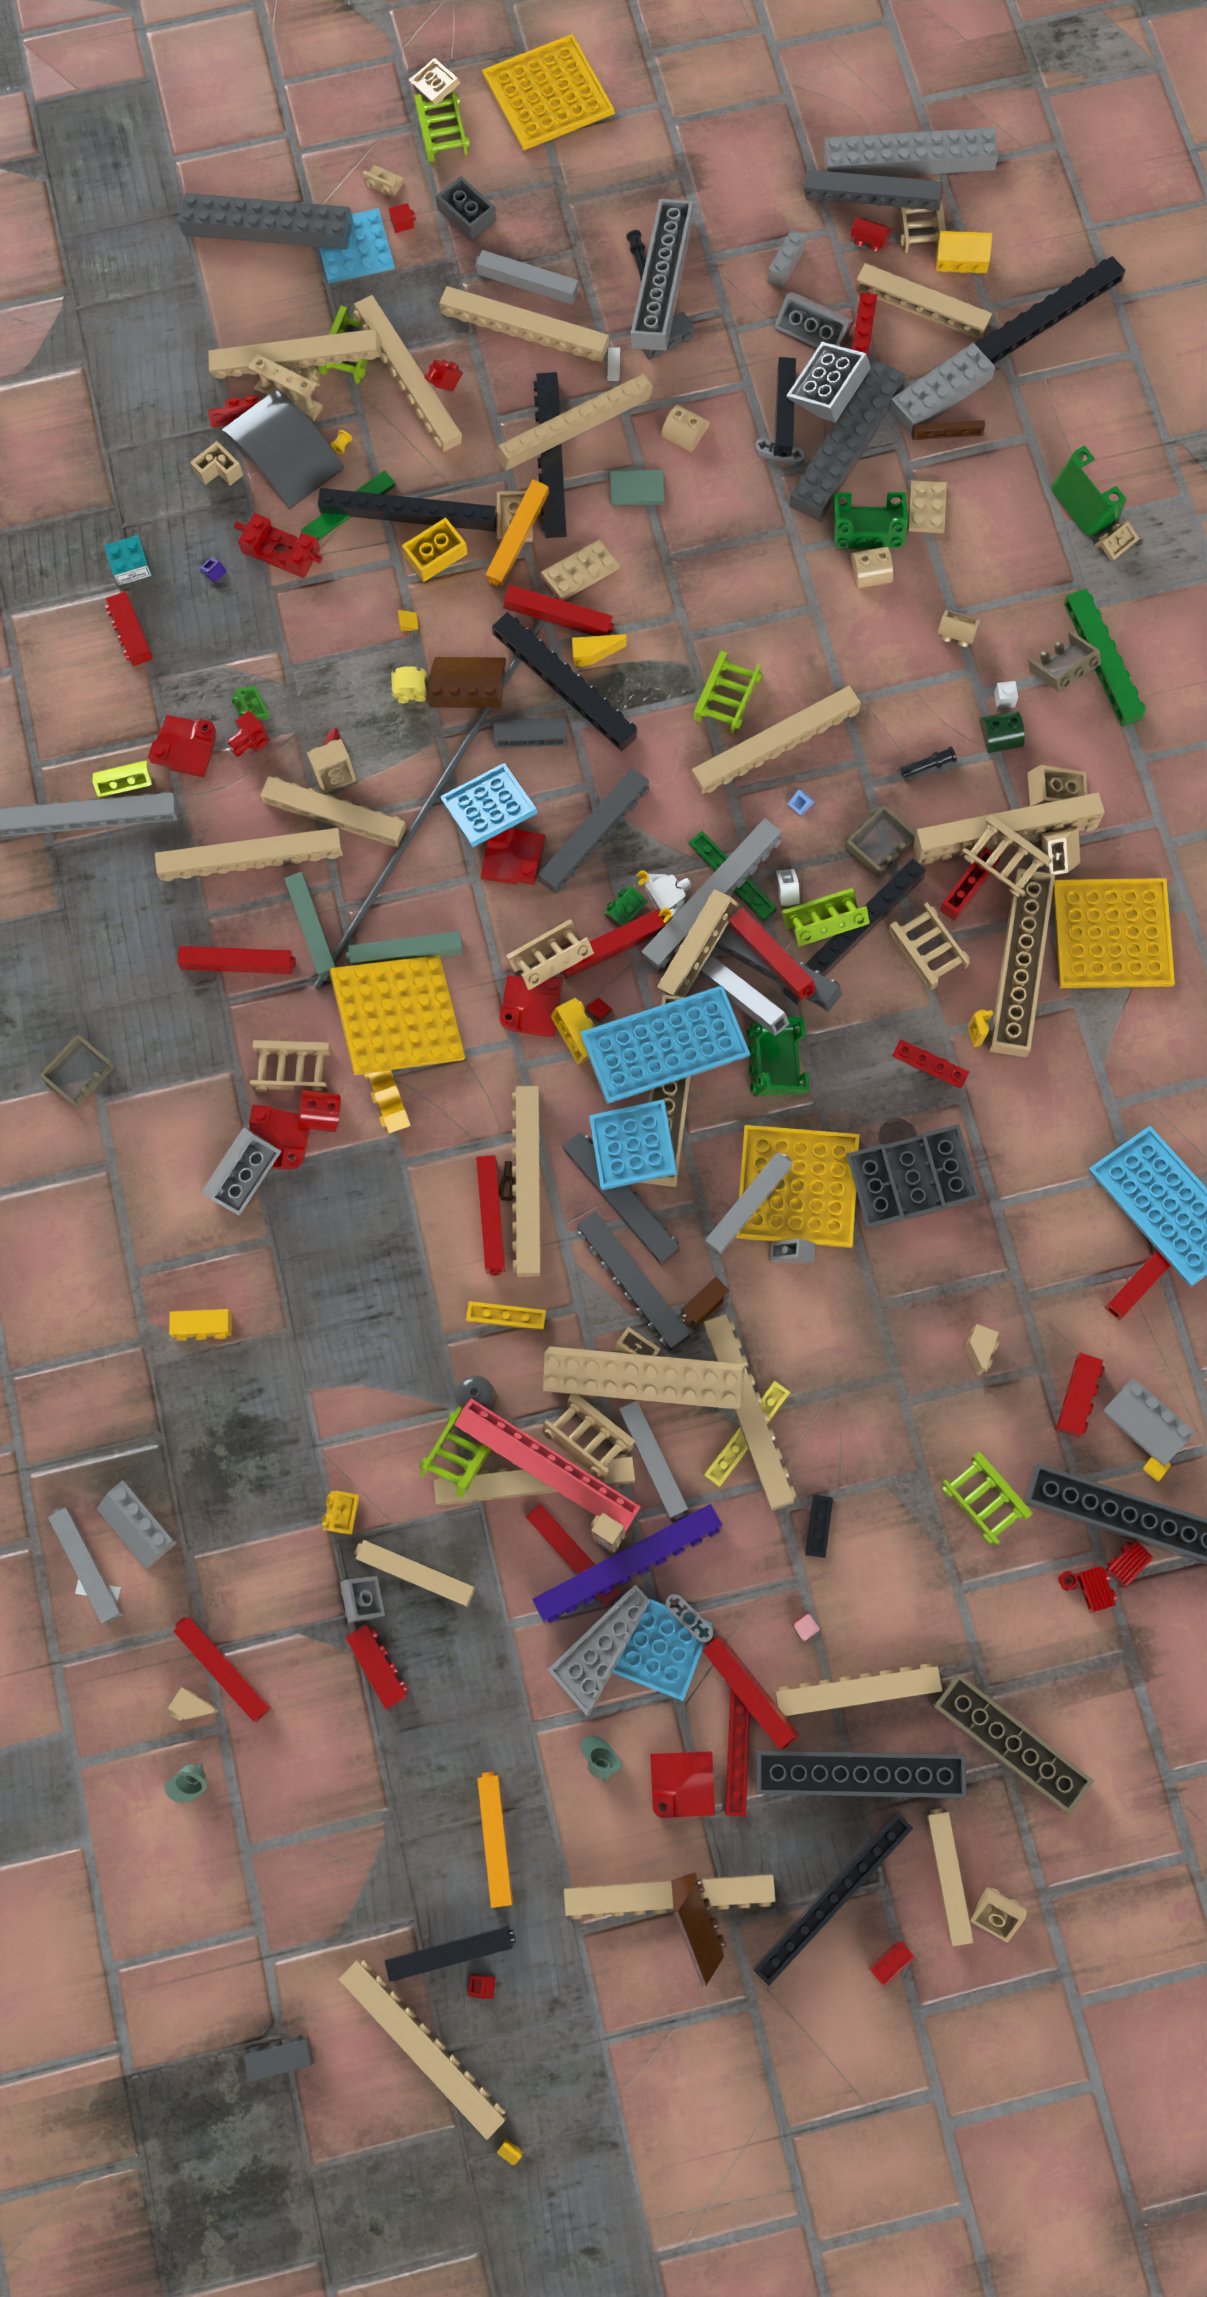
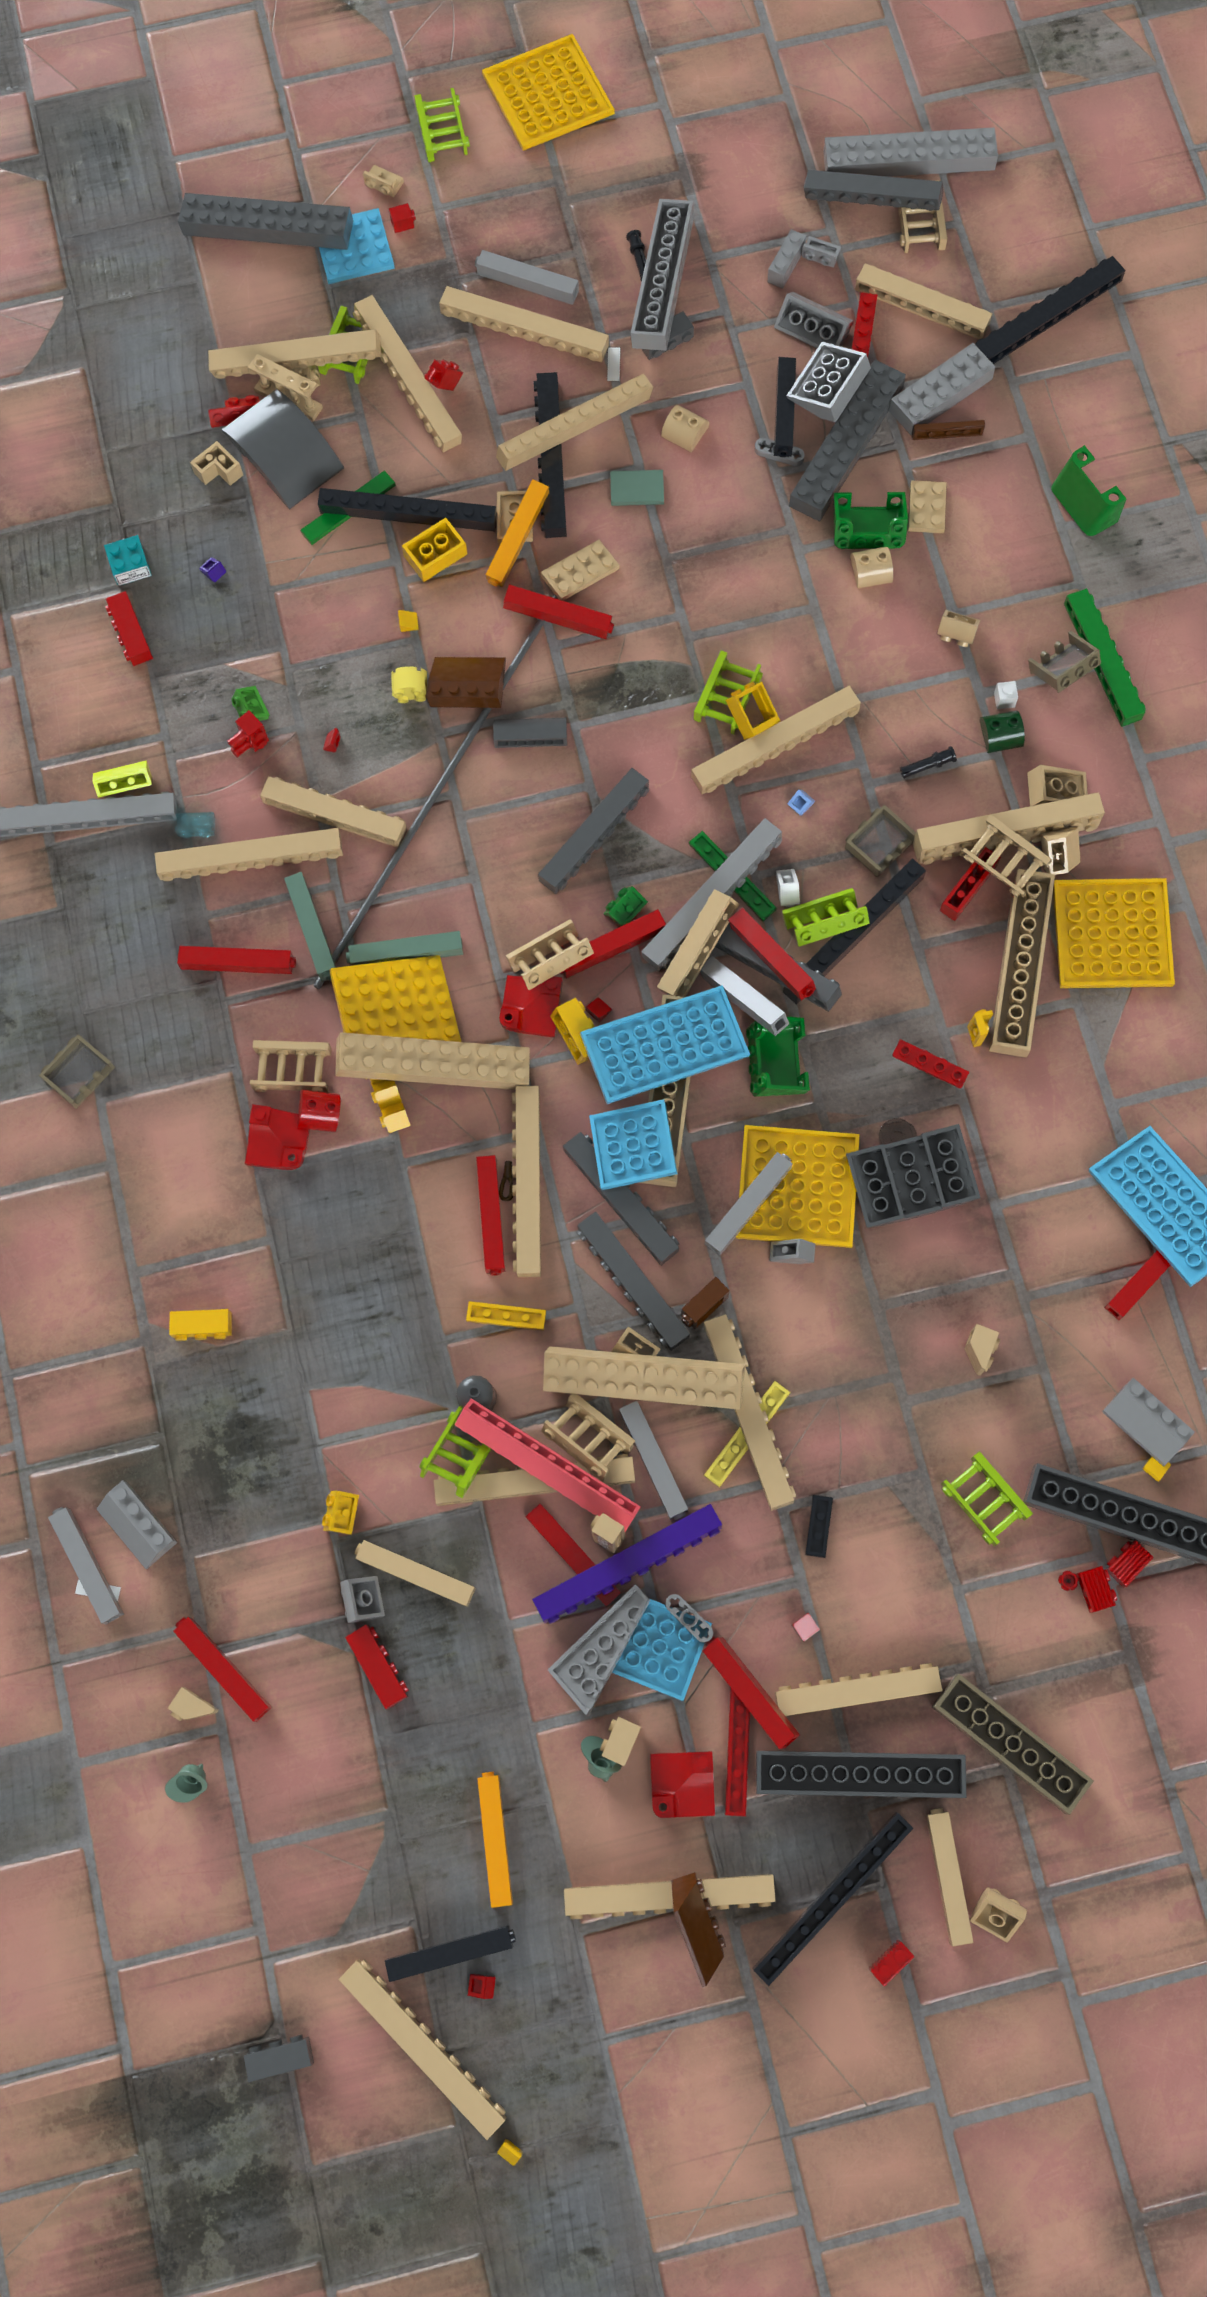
(184, 745): red slope -> none
(195, 824): none -> clear light blue bracket
(241, 1171): light grey slope -> none
(262, 540): red brick -> none
(331, 766): tan brick -> none
(341, 441): yellow bush -> none
(431, 1061): none -> tan brick
(434, 81): tan plate -> none
(466, 208): dark grey brick -> none
(488, 805): medium azure plate -> none
(513, 857): red slope -> none
(564, 681): black brick -> none
(595, 648): yellow slope -> none
(620, 1741): none -> tan brick
(665, 892): torso -> none
(764, 704): none -> yellow window
(821, 251): none -> light grey bracket
(870, 233): red brick -> none
(920, 963): tan fence -> none
(963, 252): yellow slope -> none
(1079, 1395): red brick -> none
(1117, 540): tan bracket -> none

